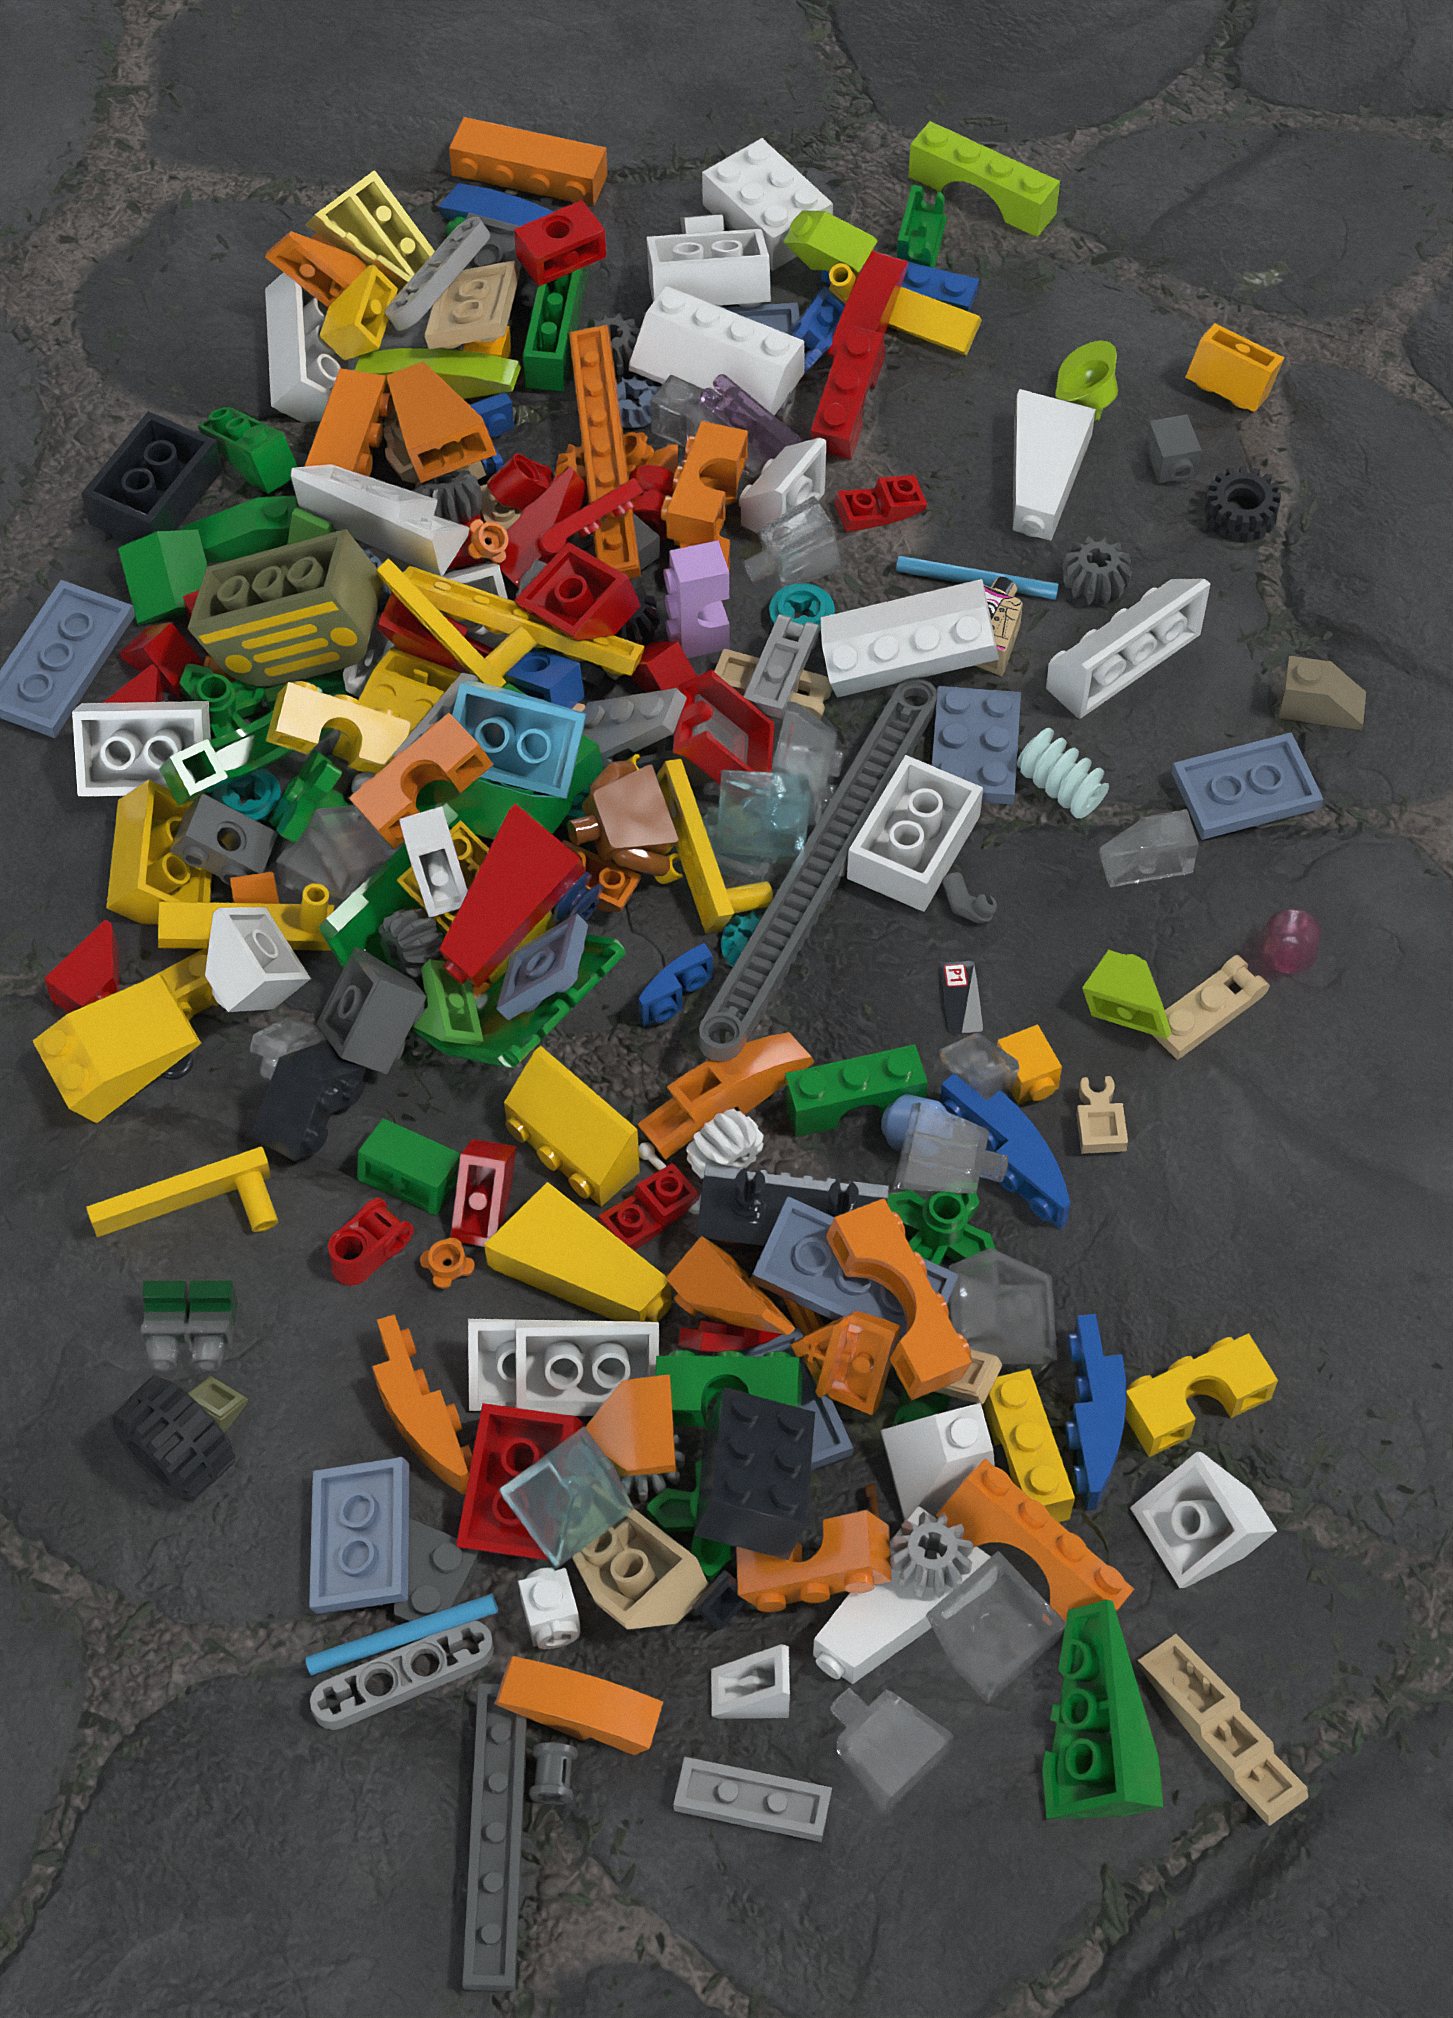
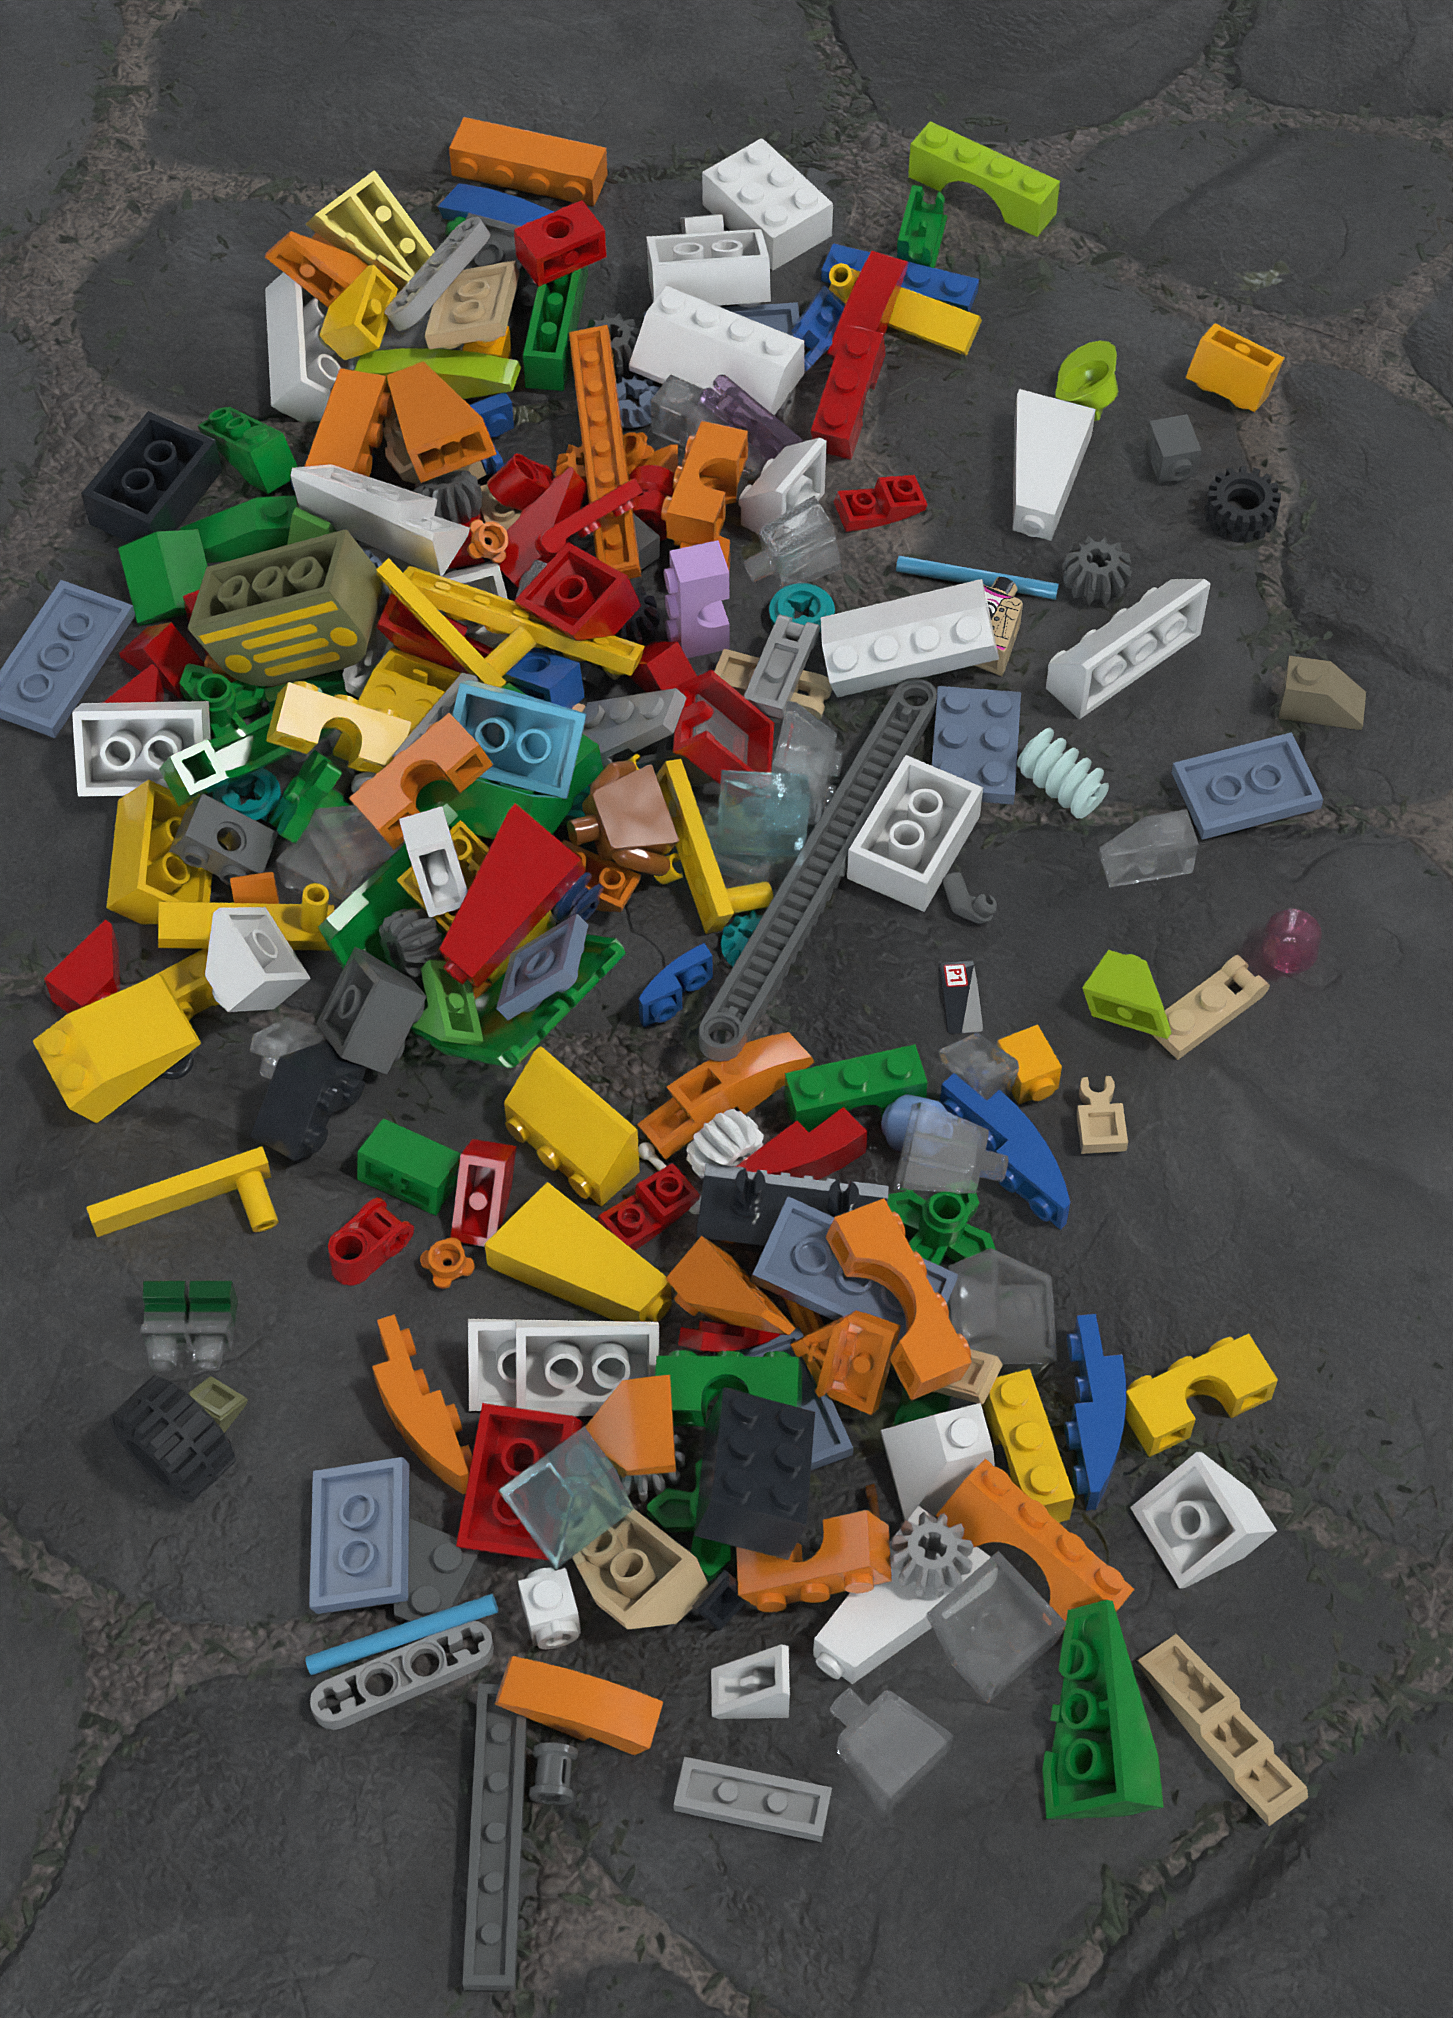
(811, 1153): none -> red slope
(827, 241): lime slope -> none

